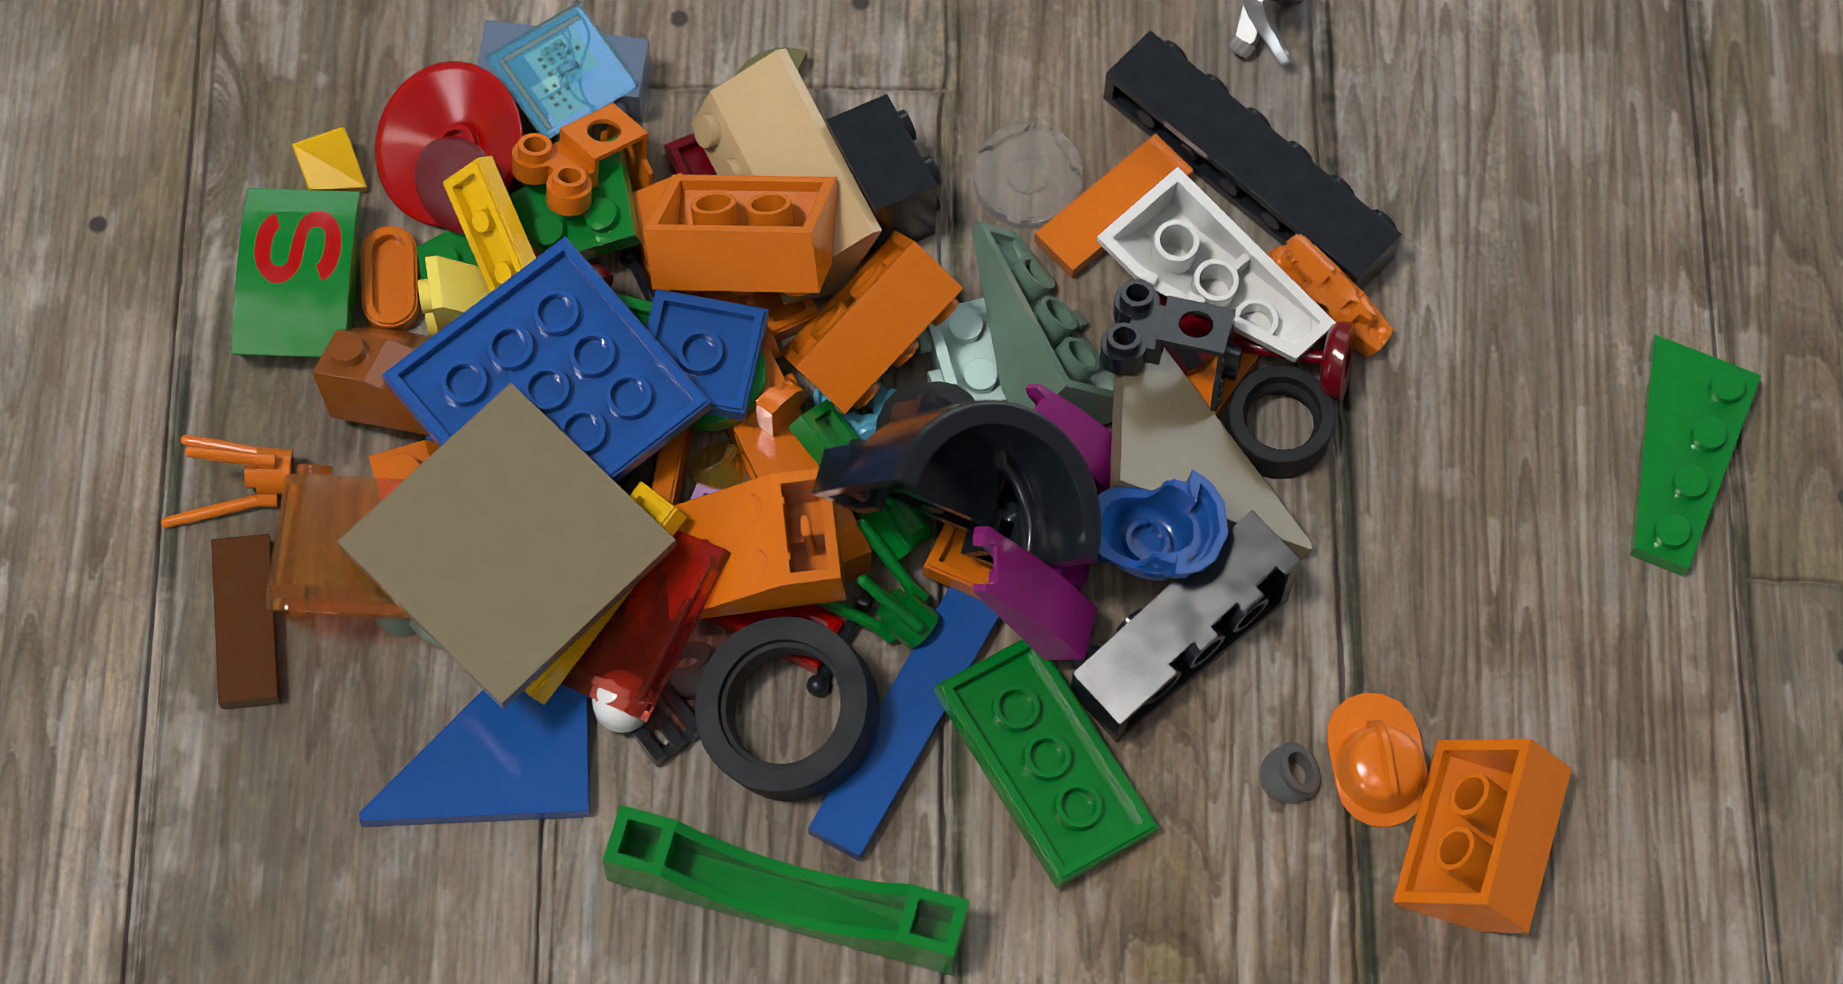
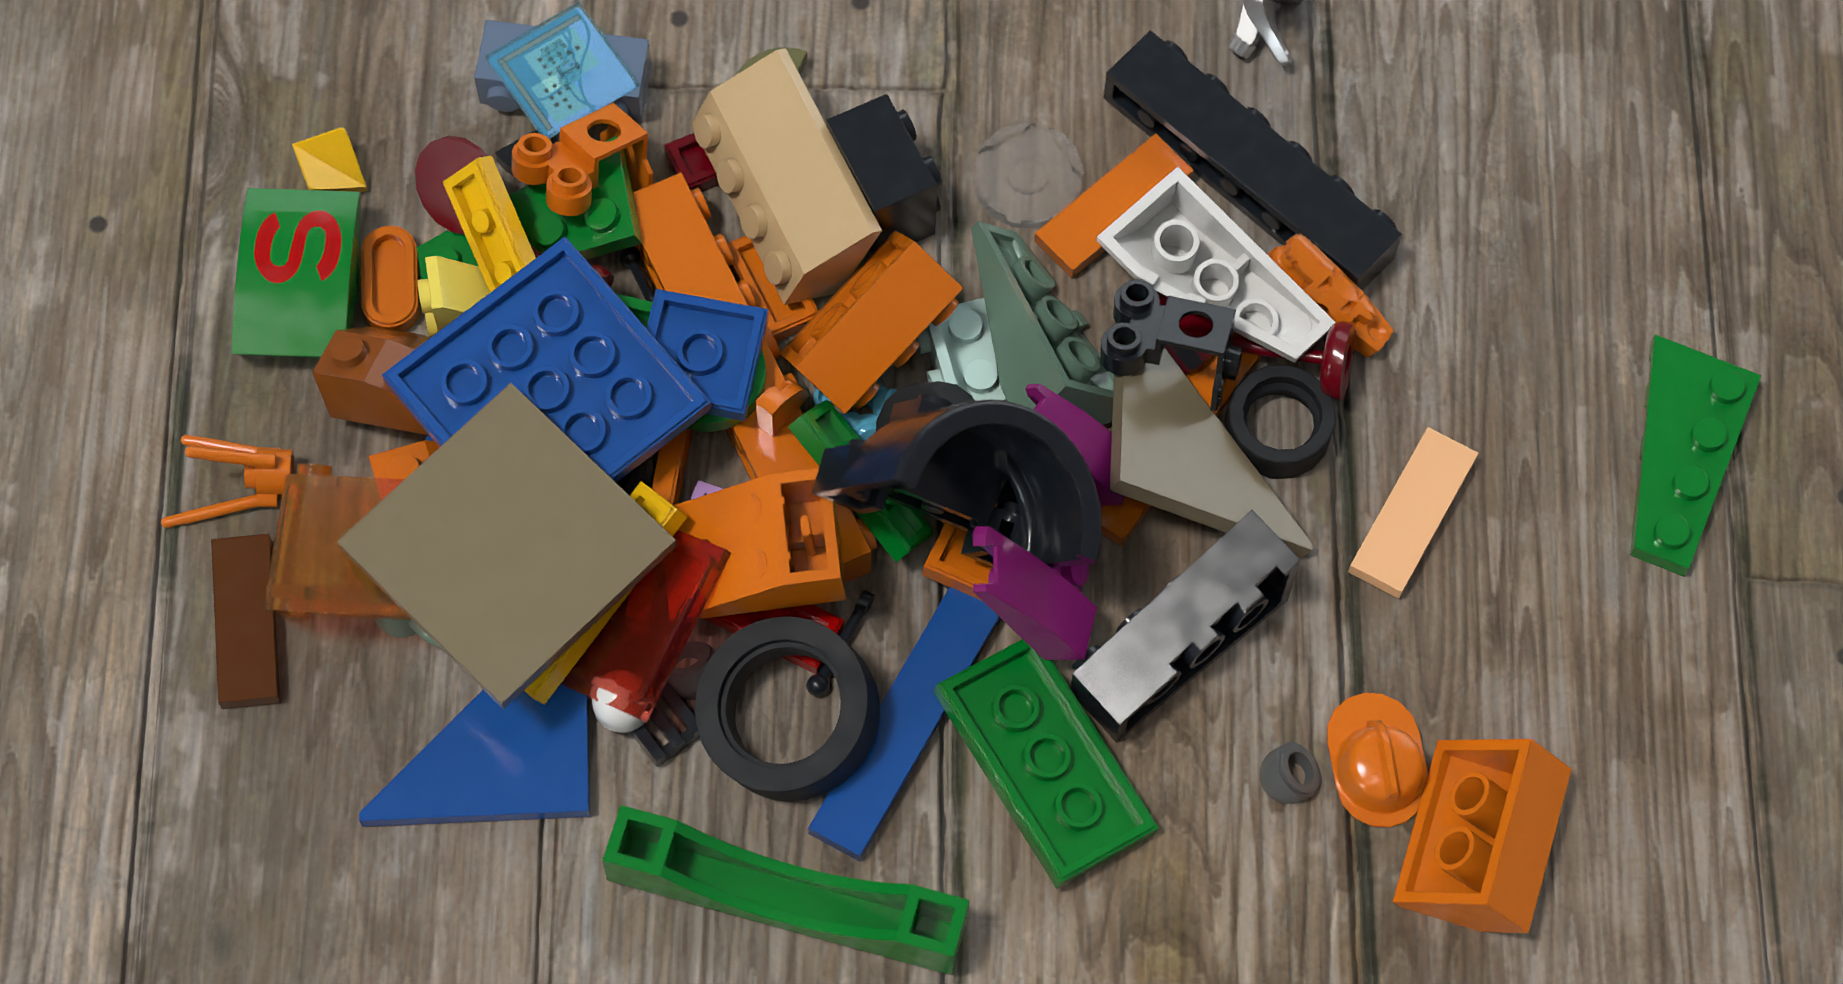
(437, 103): red hat -> none
(725, 473): clear yellow piece -> none
(742, 234): orange slope -> none
(901, 613): green plant -> none
(1163, 529): blue helmet -> none
(1413, 512): none -> light nougat tile

